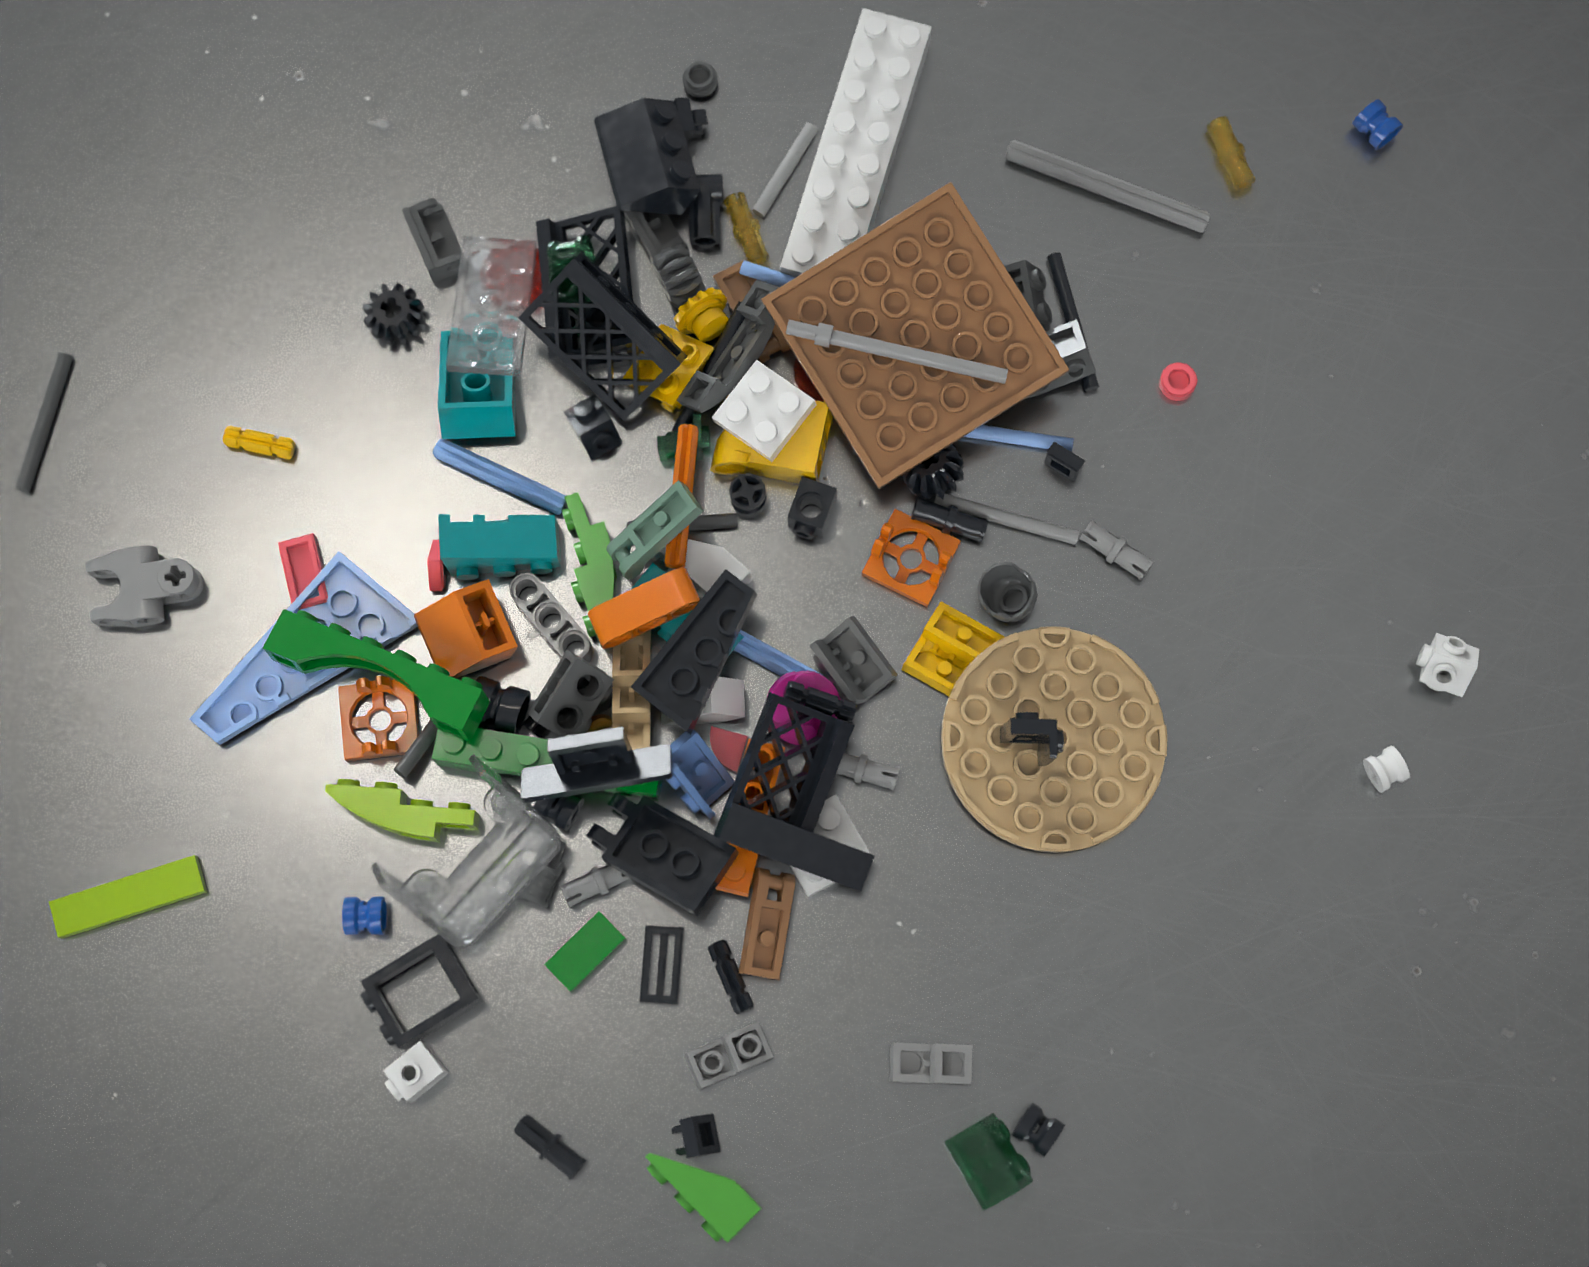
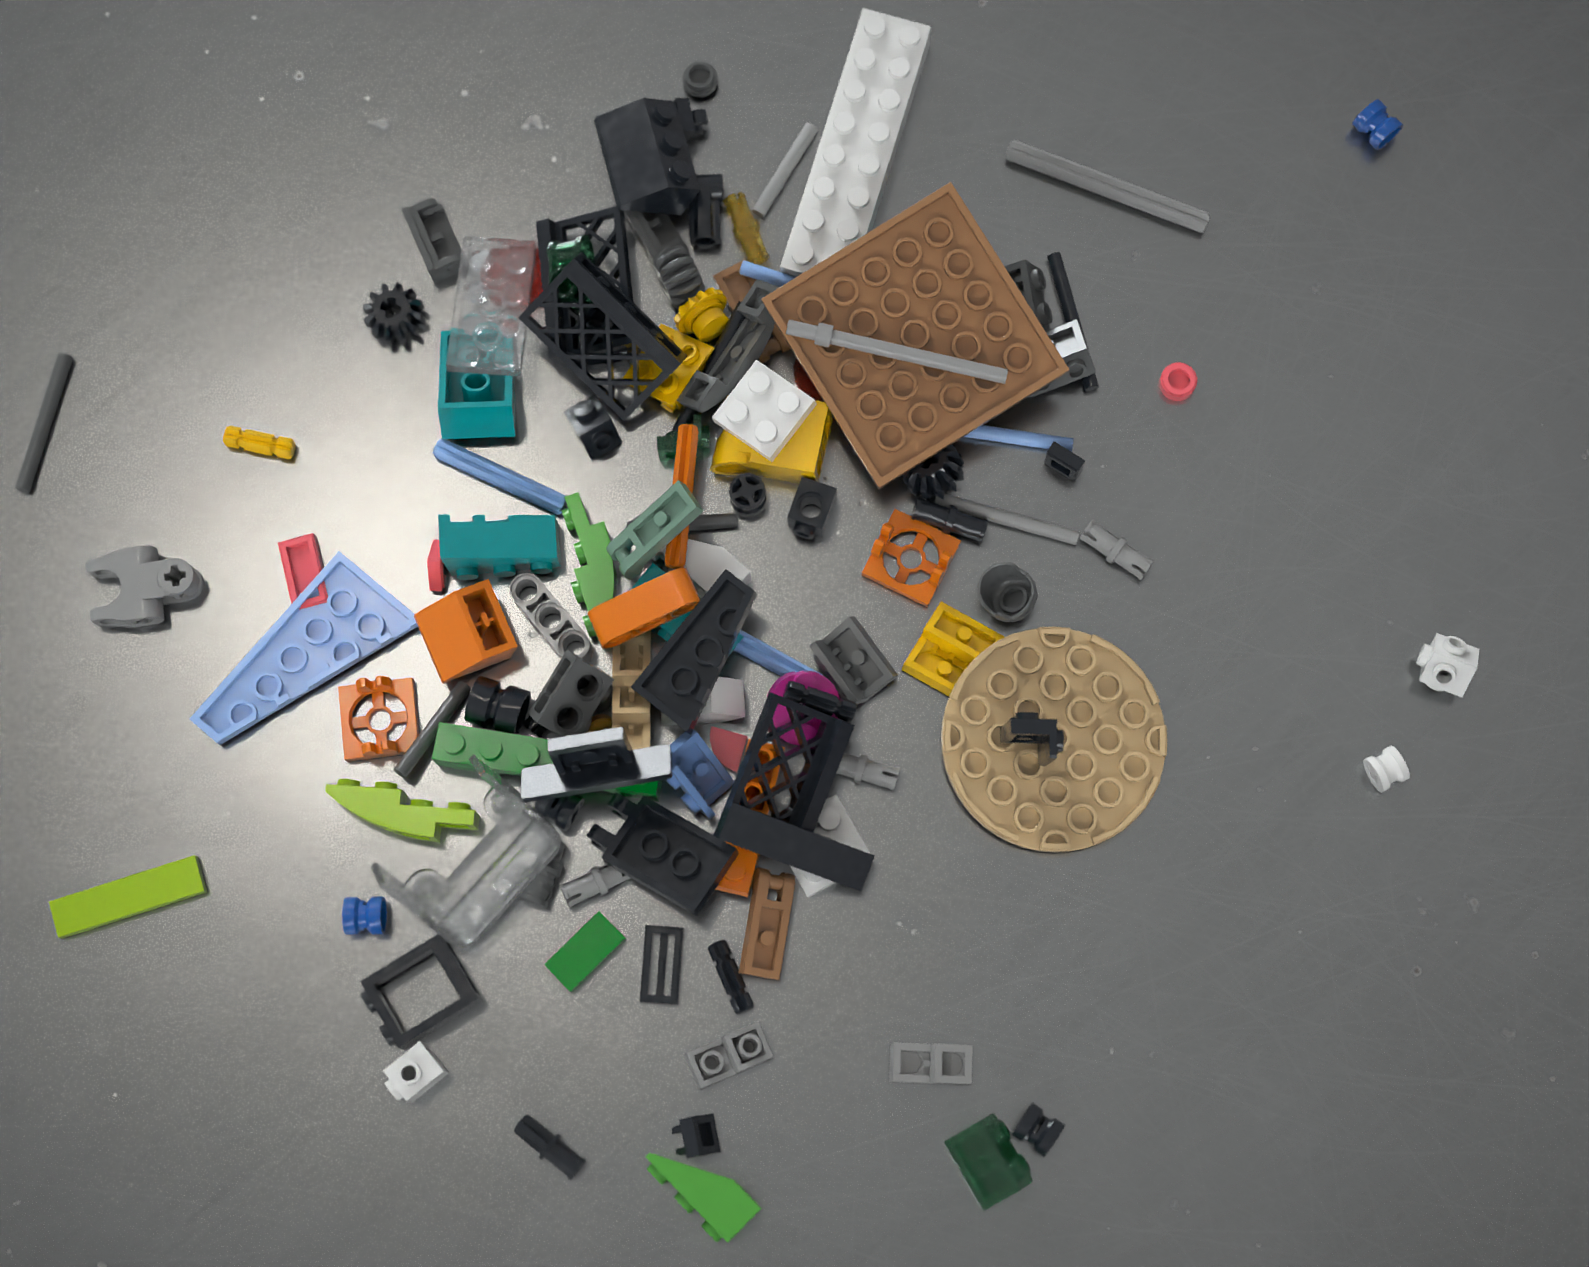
(311, 646): green arch -> none
(1231, 153): clear yellow pin -> none

